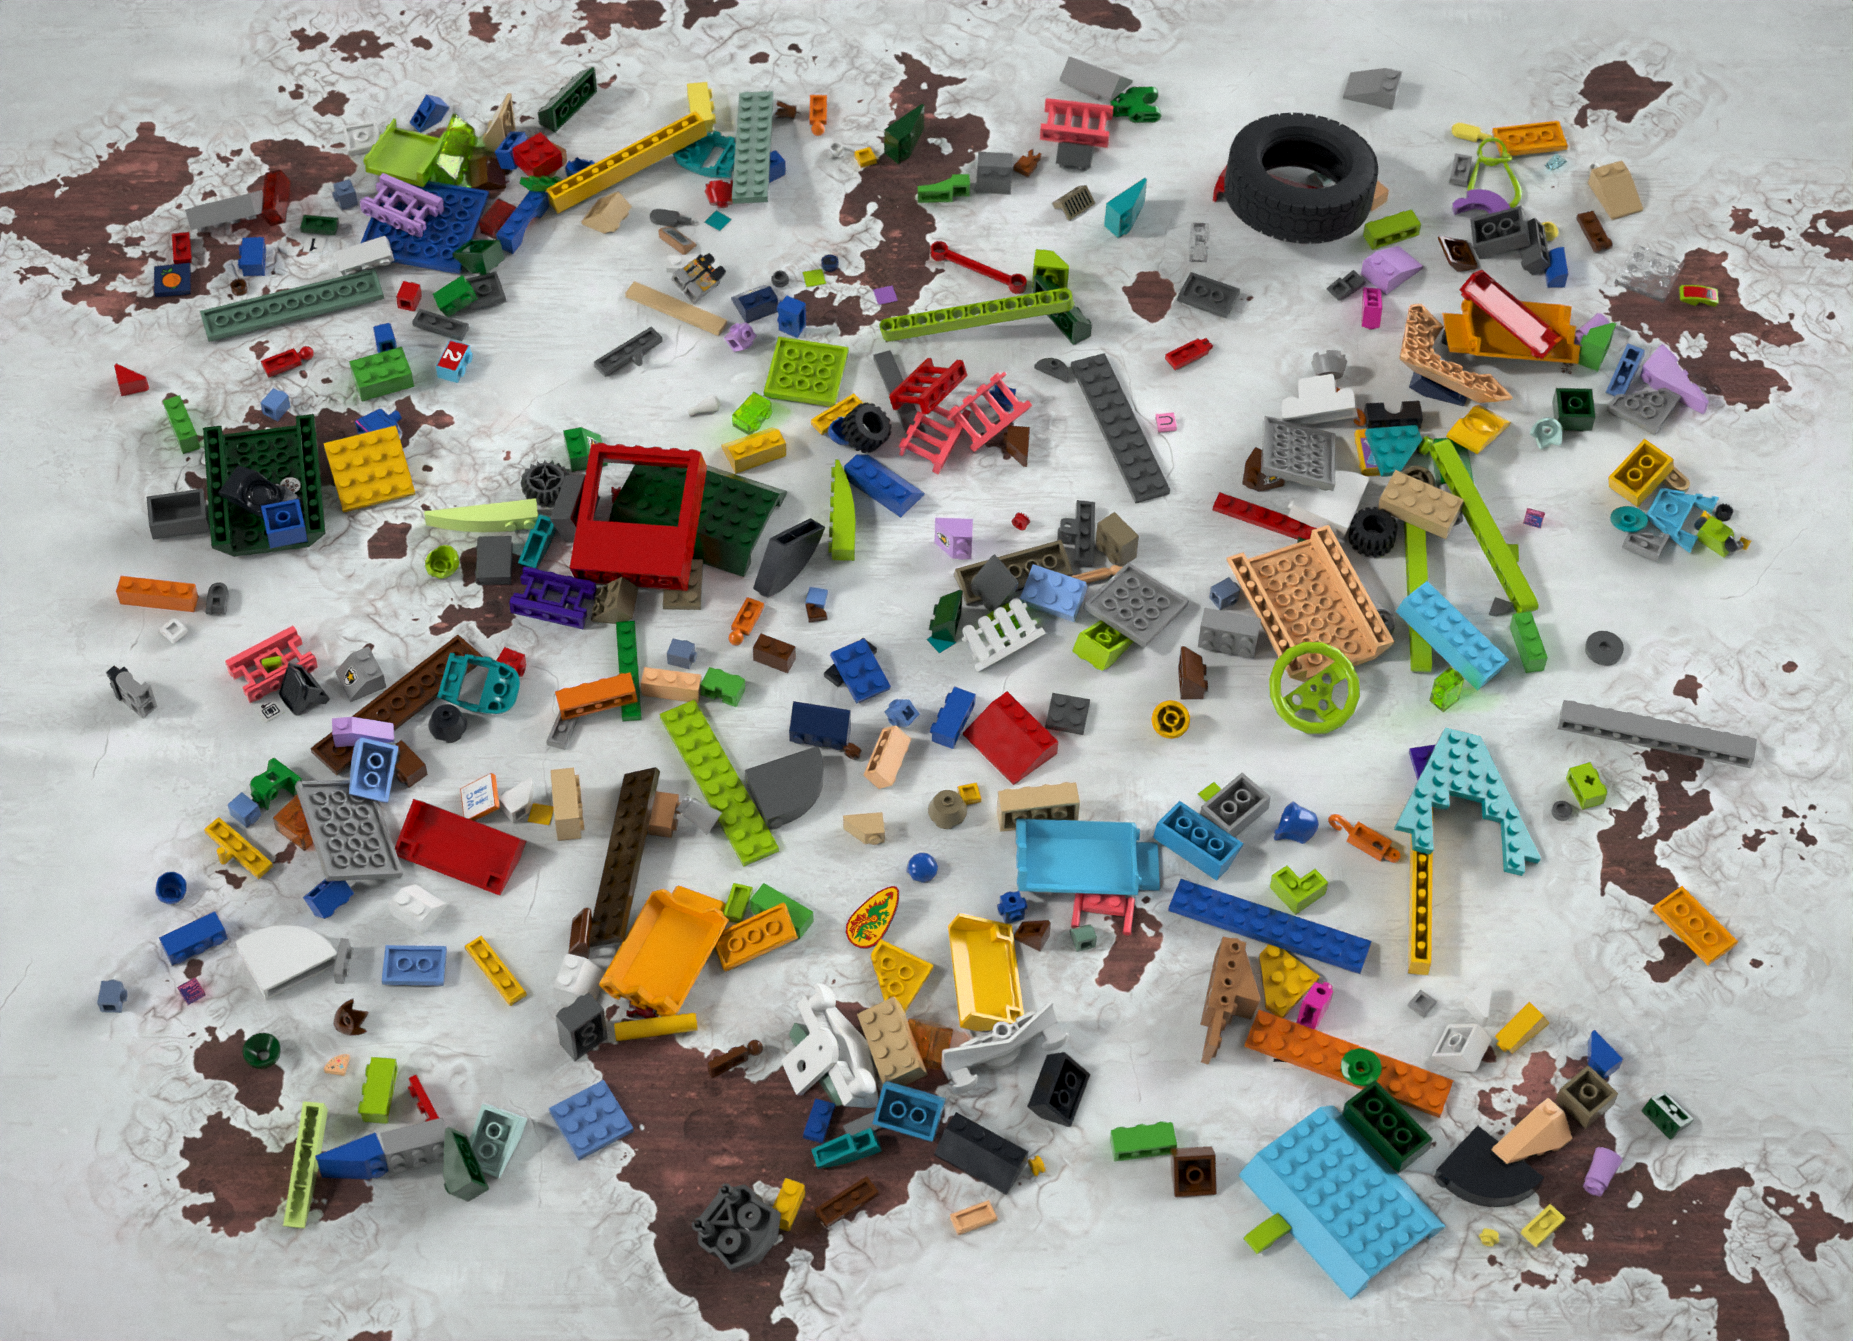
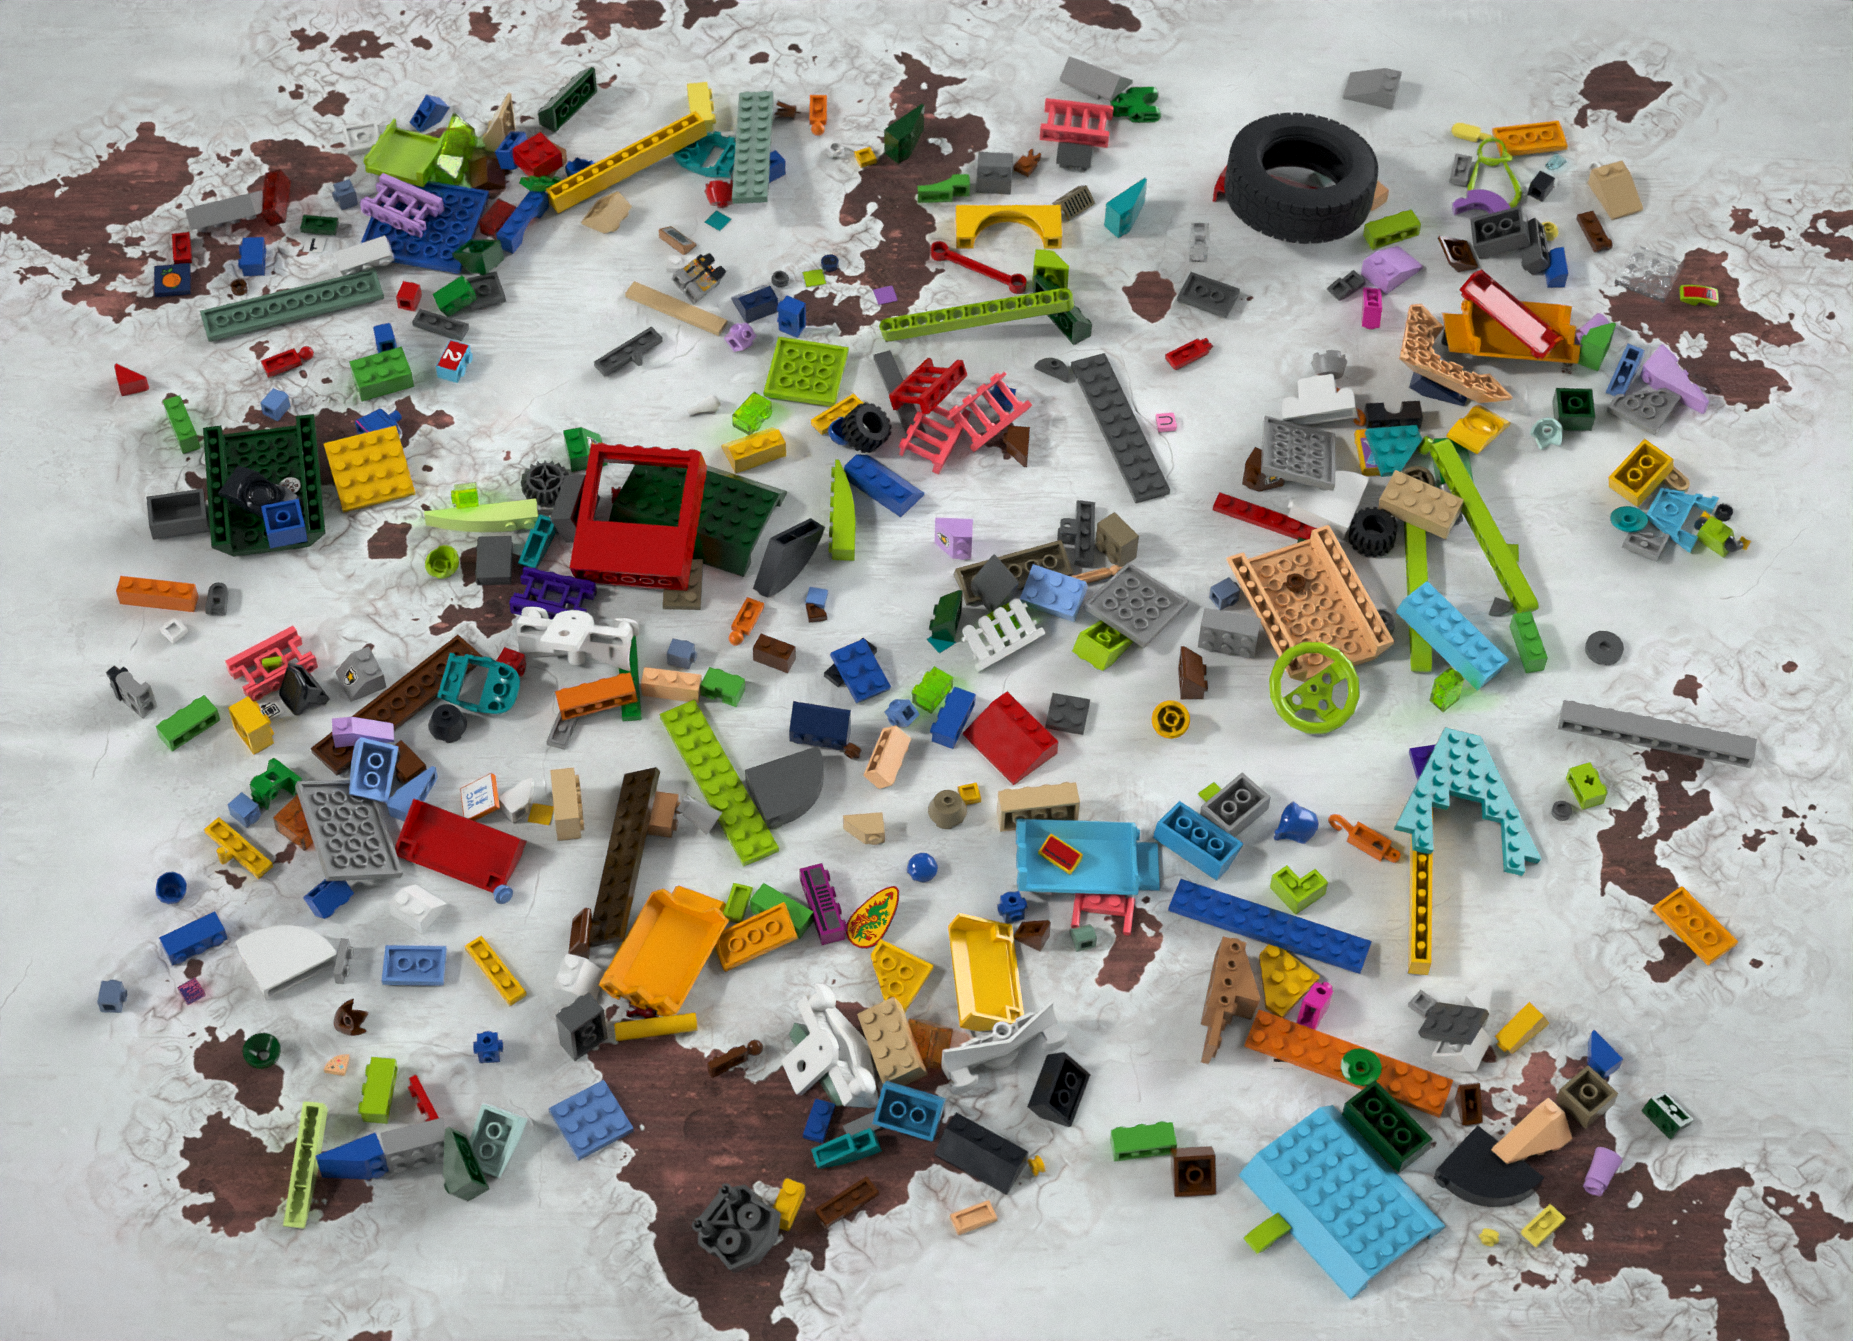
(188, 723): none -> bright green brick
(251, 724): none -> yellow brick
(415, 789): none -> medium blue slope
(465, 495): none -> clear neon green brick
(488, 1047): none -> blue brick
(502, 894): none -> medium blue plate
(576, 636): none -> white piece
(615, 602): dark tan slope -> none
(668, 218): dark grey piece -> none
(822, 903): none -> magenta brick
(932, 689): none -> clear neon green brick
(1020, 521): red bush -> none
(1041, 218): none -> yellow arch
(1060, 854): none -> red slope
(1296, 583): none -> reddish brown tile
(1453, 1023): none -> dark grey plate
(1469, 1103): none -> reddish brown slope
(1534, 518): clear pink tile -> none
(1541, 186): none -> black brick

